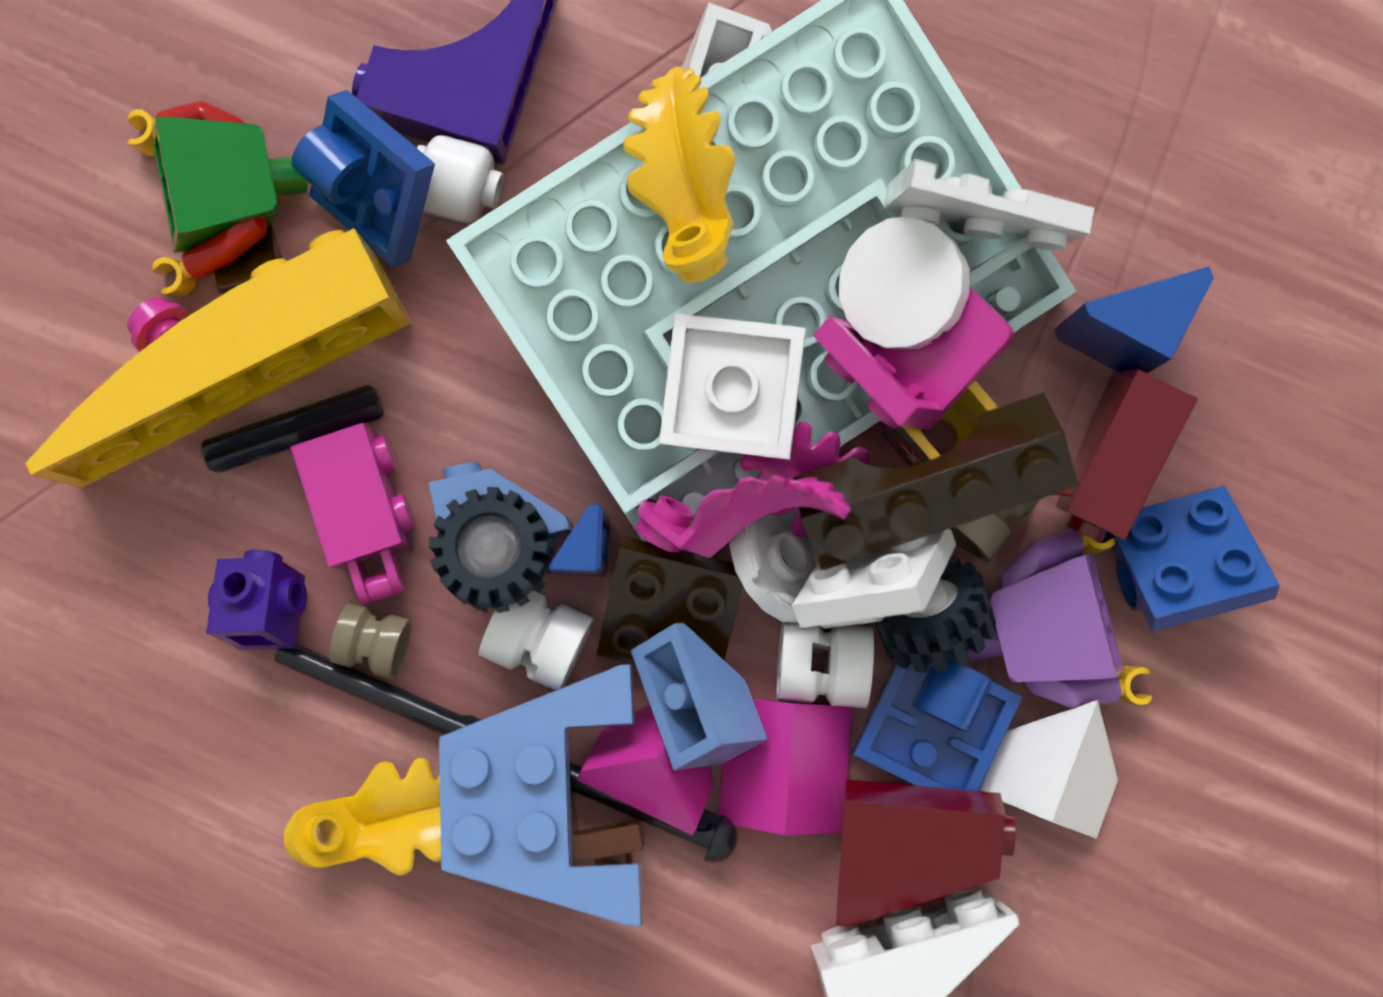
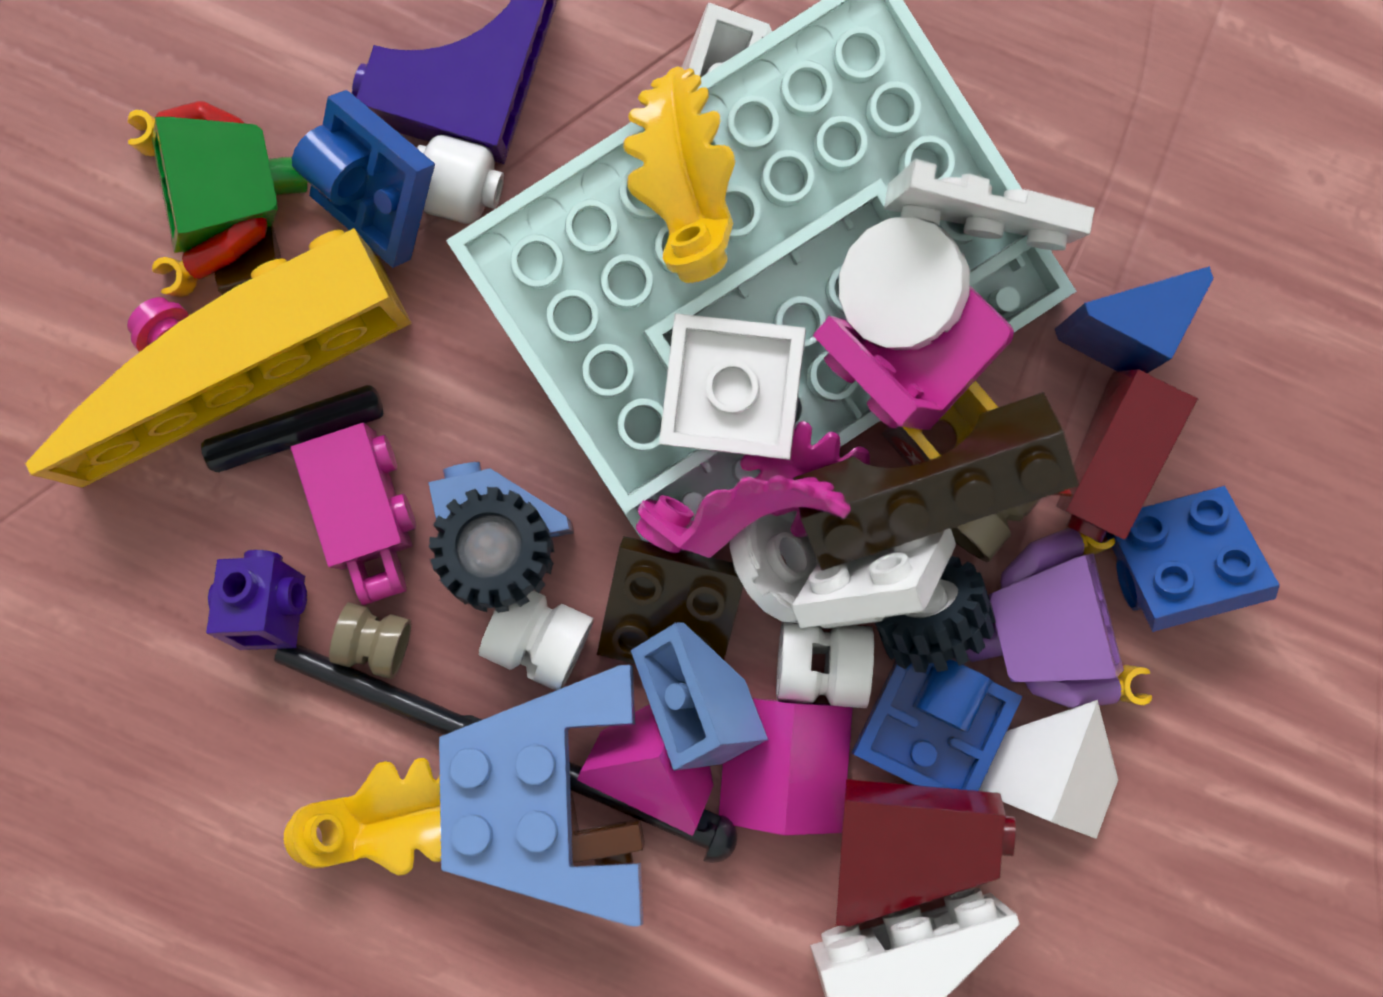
(586, 546): blue slope -> none

